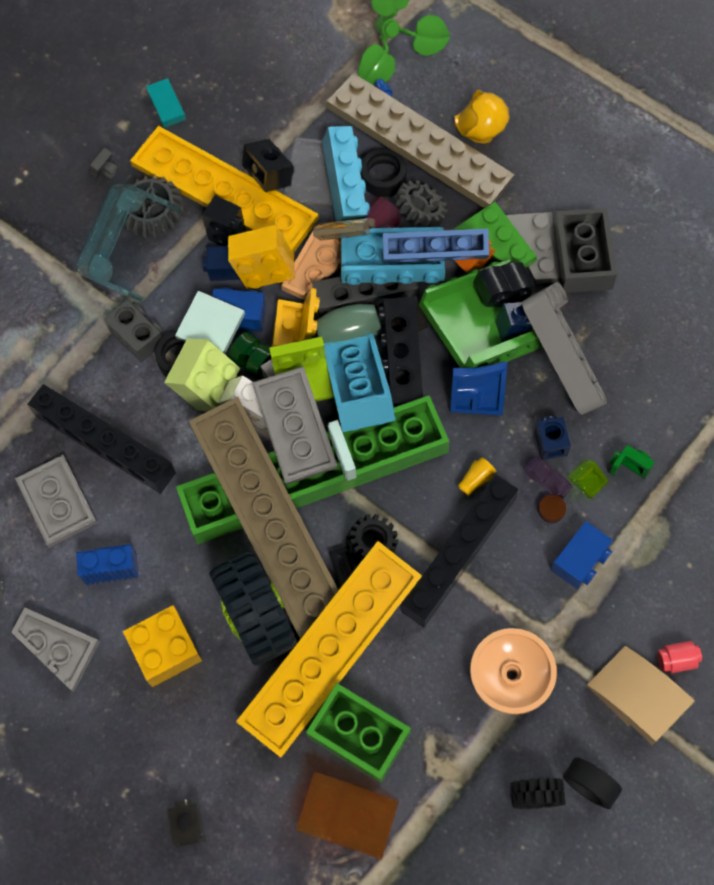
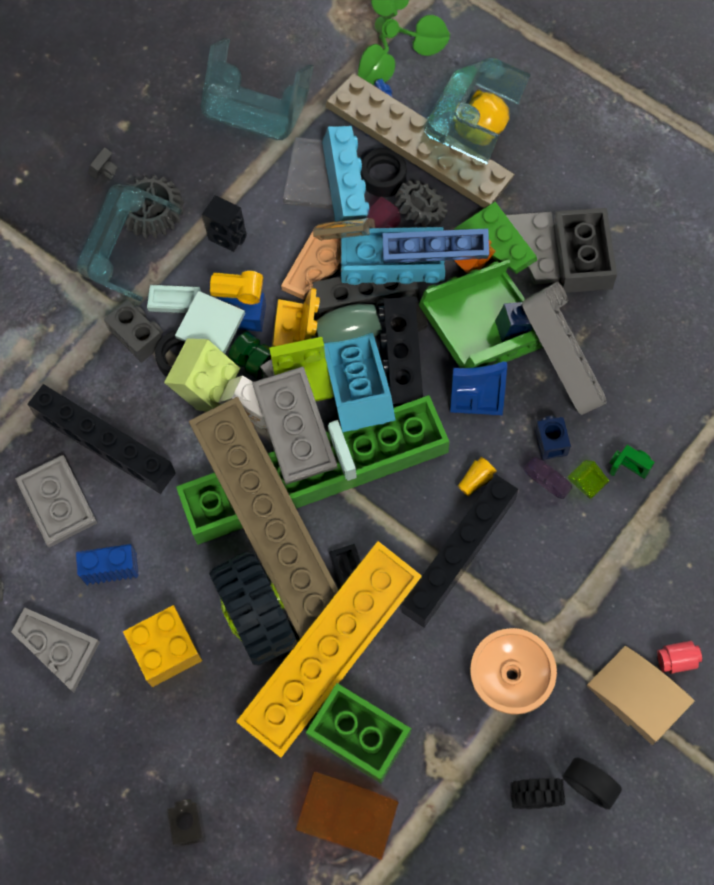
(165, 103): teal tile -> none
(171, 298): none -> light aqua tile
(204, 176): yellow plate -> none
(218, 265): dark blue brick -> none
(244, 287): none -> yellow piece
(247, 109): none -> clear light blue windscreen
(261, 257): yellow brick -> none
(267, 165): black brick -> none
(374, 526): black tyre -> none
(456, 122): none -> clear light blue windscreen
(504, 284): black brick -> none
(552, 508): reddish brown tile -> none
(582, 555): blue brick -> none

